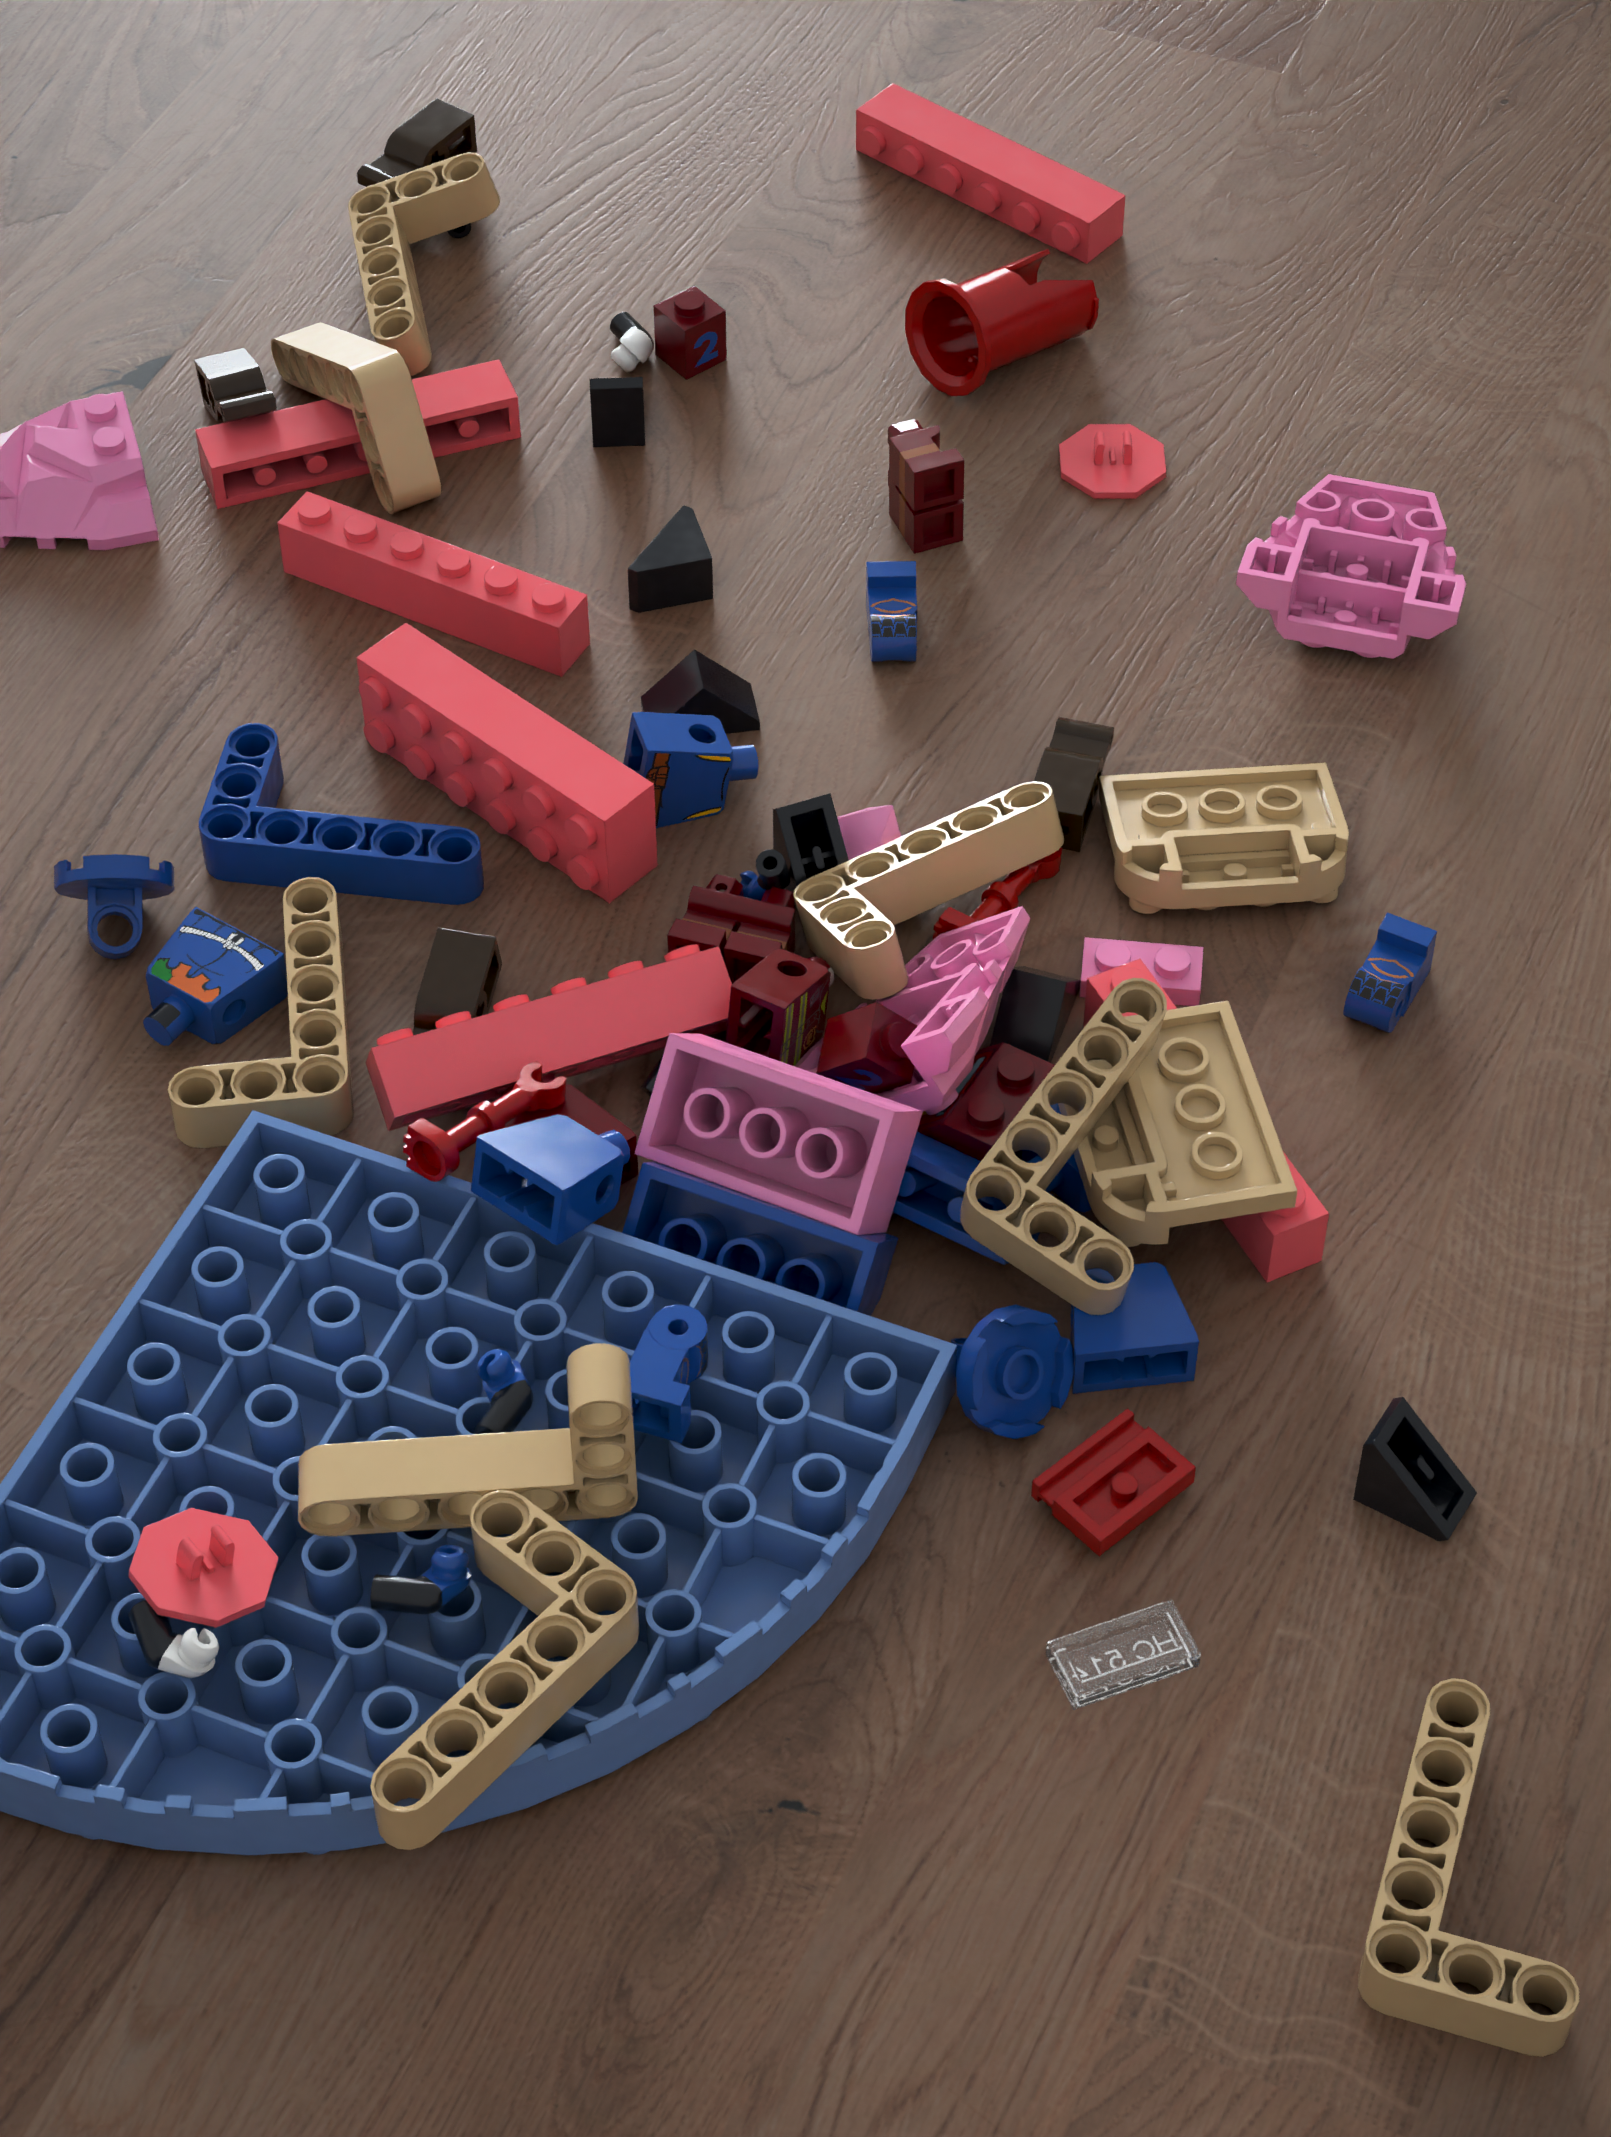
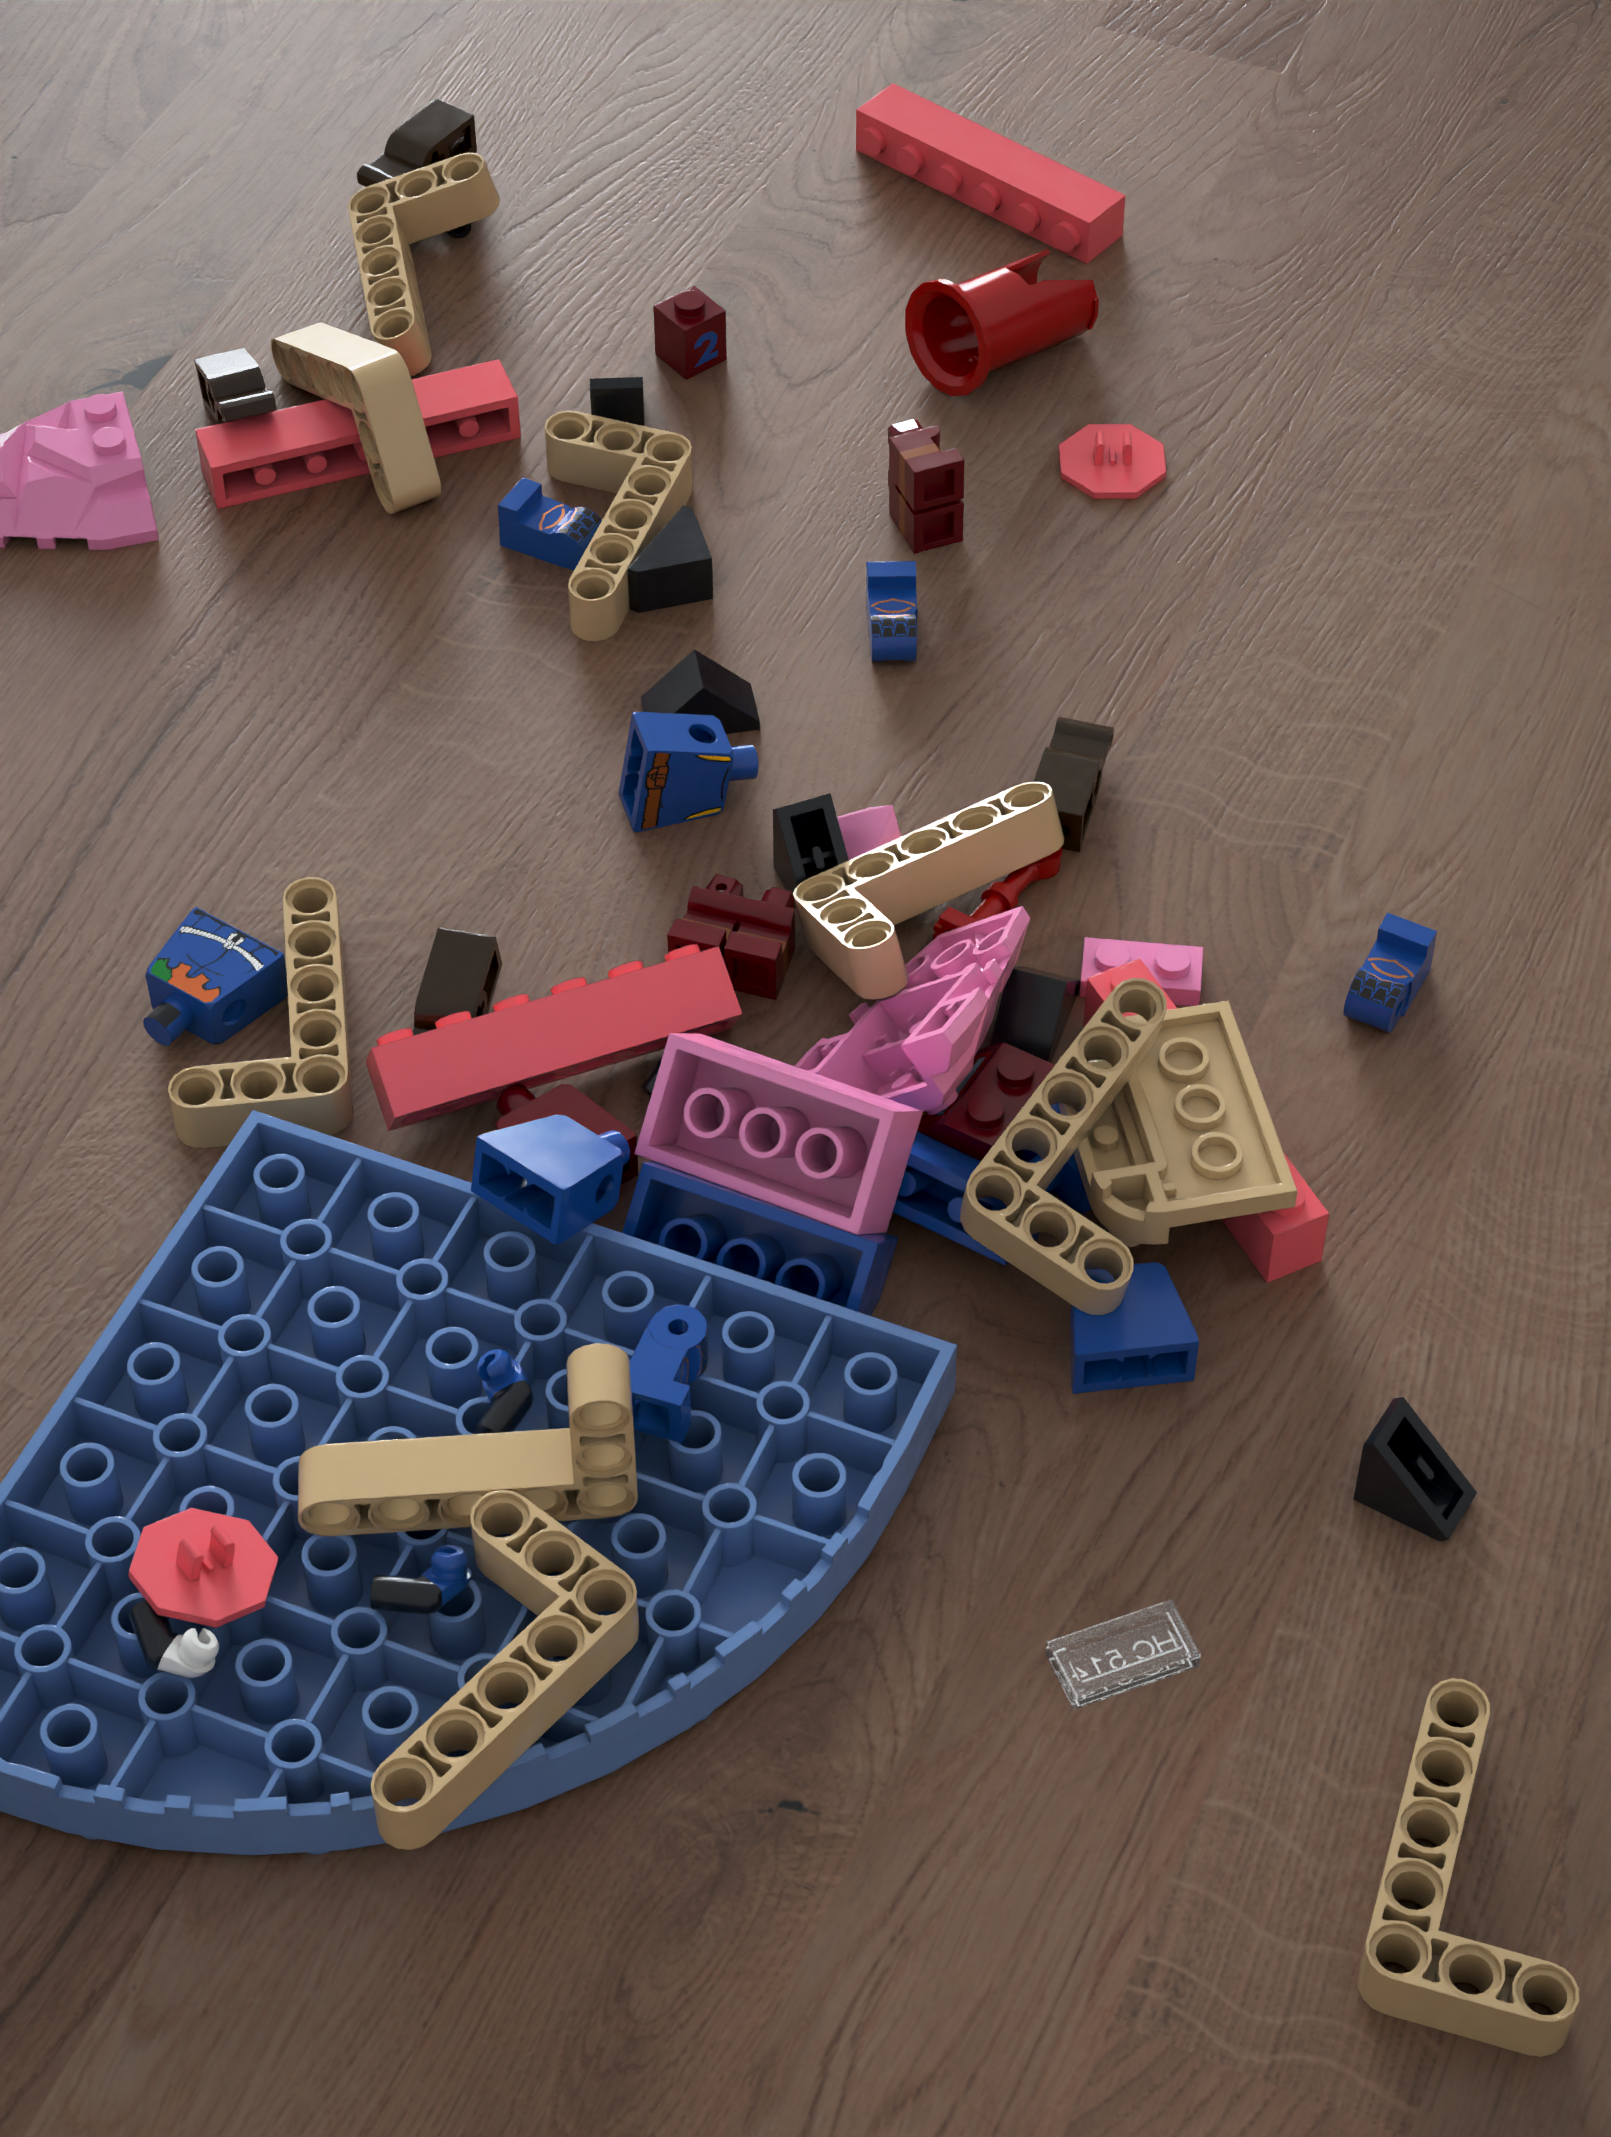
(114, 887): blue tile -> none
(272, 846): blue beam -> none
(435, 583): coral brick -> none
(436, 1152): red piece -> none
(508, 762): coral brick -> none
(545, 526): none -> blue leg
(635, 342): white arm -> none
(652, 482): none -> tan beam
(771, 871): black arm -> none
(780, 1006): dark red torso -> none
(866, 1049): dark red brick -> none
(1013, 1371): blue tile -> none
(1113, 1482): red plate -> none
(1225, 836): tan plate -> none
(1356, 569): bright pink wedge -> none

